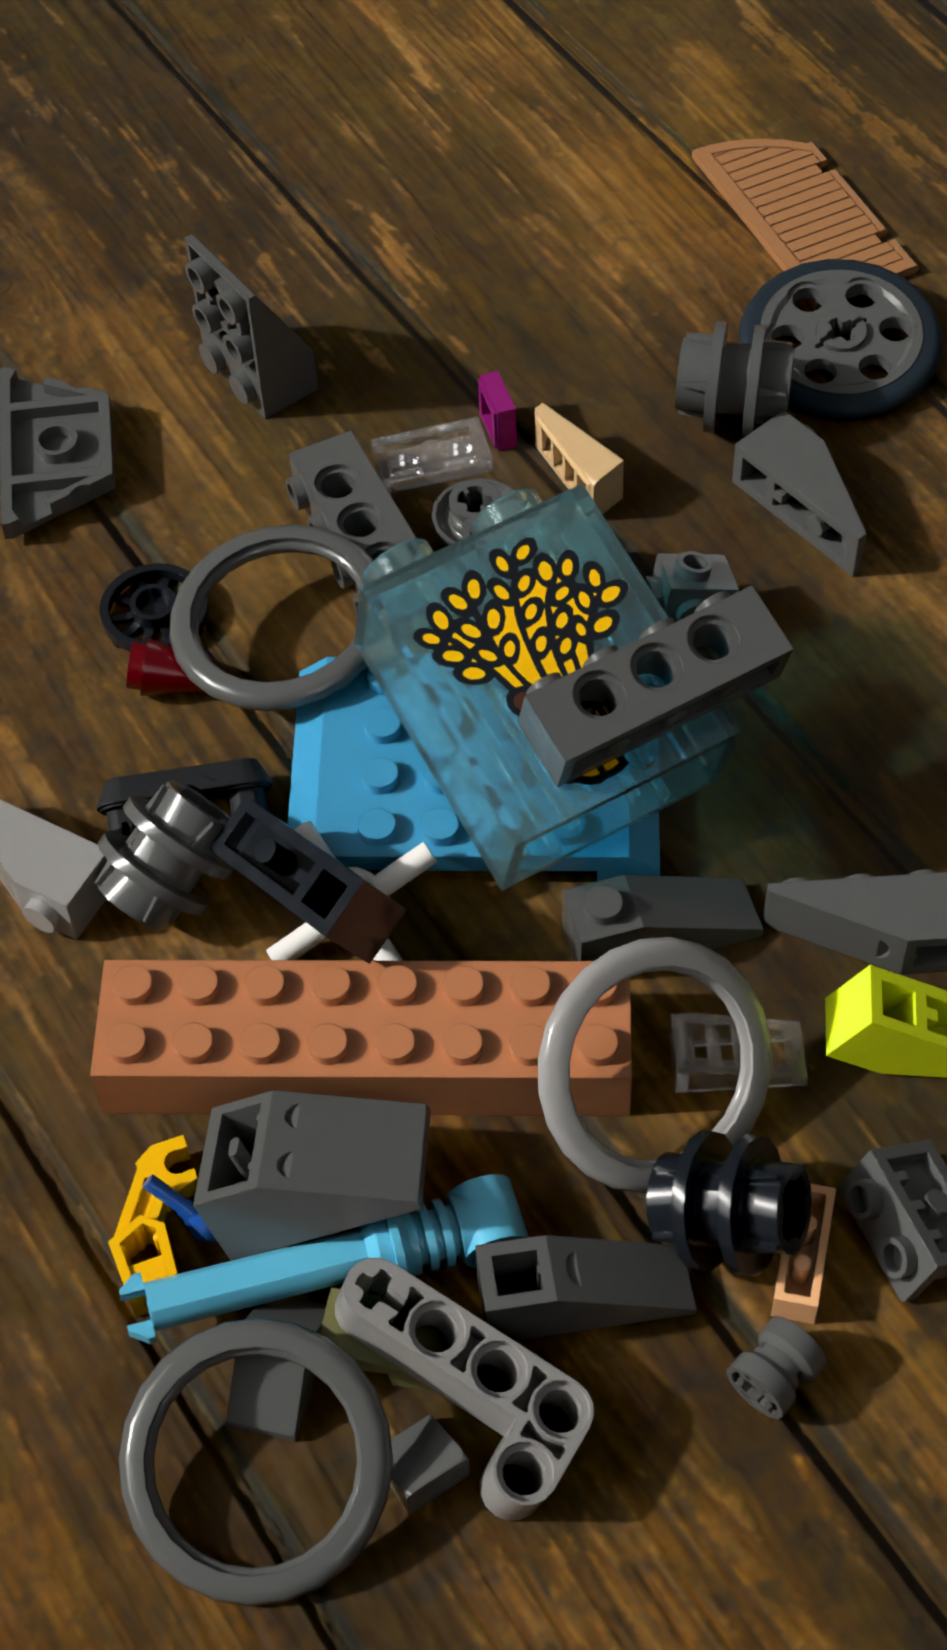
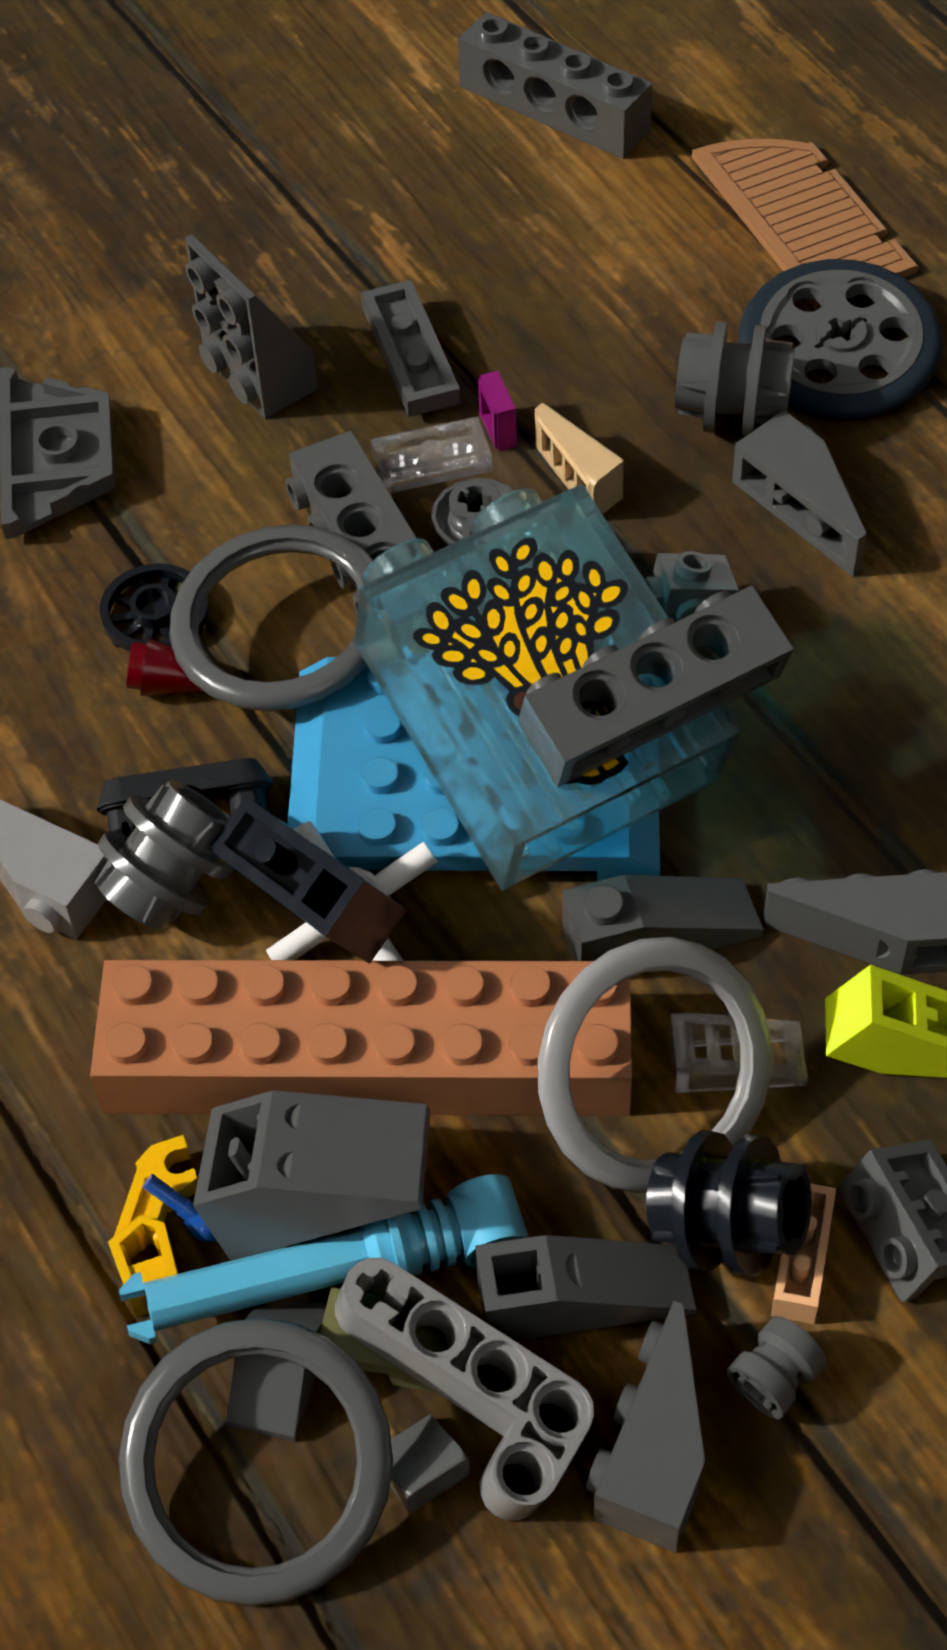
(410, 348): none -> dark grey plate
(555, 84): none -> dark grey brick
(659, 1455): none -> dark grey slope

